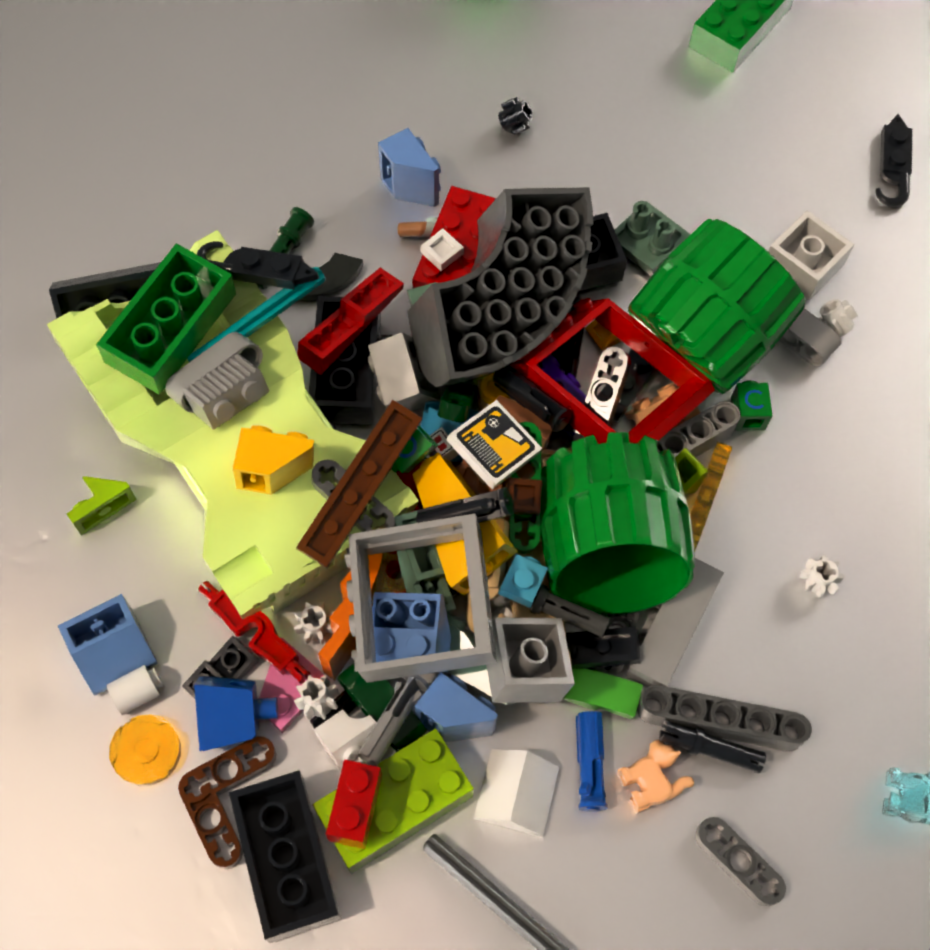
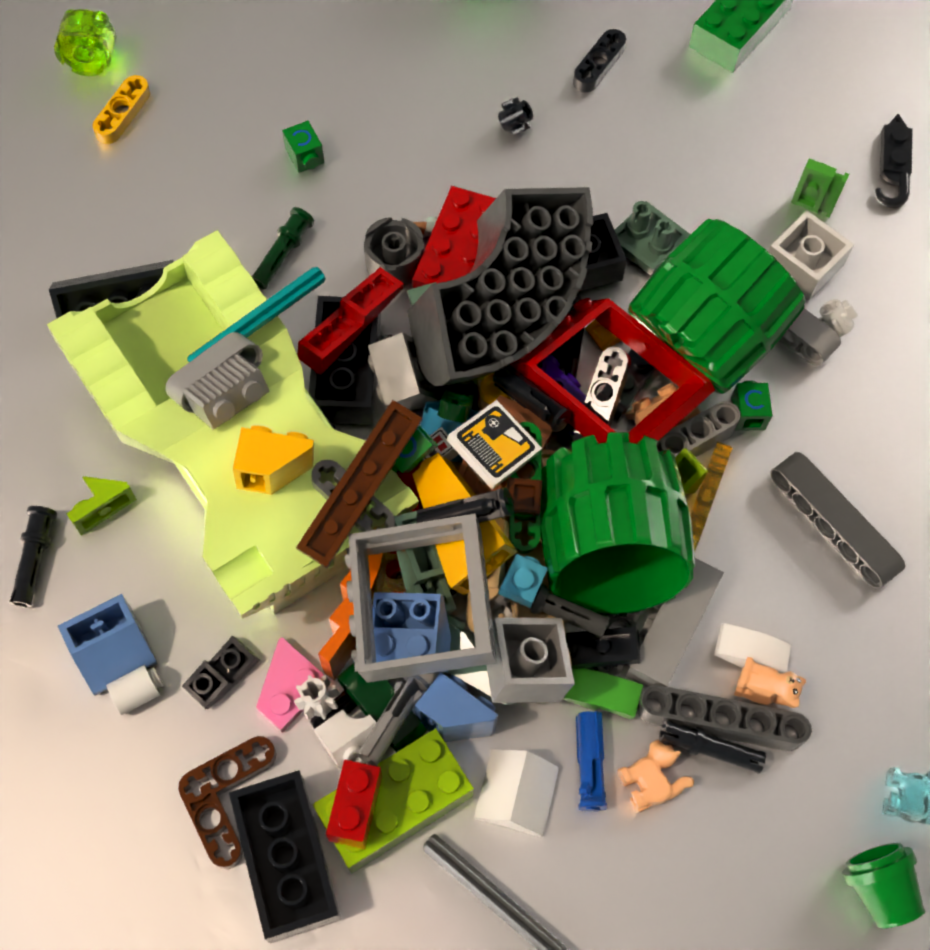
(34, 542): none -> black pin
(85, 41): none -> clear neon green brick
(121, 121): none -> yellow beam
(145, 750): clear yellow tile -> none
(167, 318): green brick -> none
(229, 711): blue torso -> none
(263, 266): black plate -> none
(264, 642): red piece -> none
(303, 146): none -> green brick
(311, 632): white gear -> none
(339, 274): pearl dark grey tile -> none
(394, 247): none -> dark grey brick
(409, 169): medium blue slope -> none
(442, 249): white plate -> none
(599, 71): none -> black beam
(738, 643): none -> white slope
(754, 887): dark grey beam -> none
(769, 686): none -> light nougat animal
(819, 187): none -> bright green plate
(821, 576): white gear -> none
(837, 520): none -> dark grey beam
(886, 884): none -> green piece

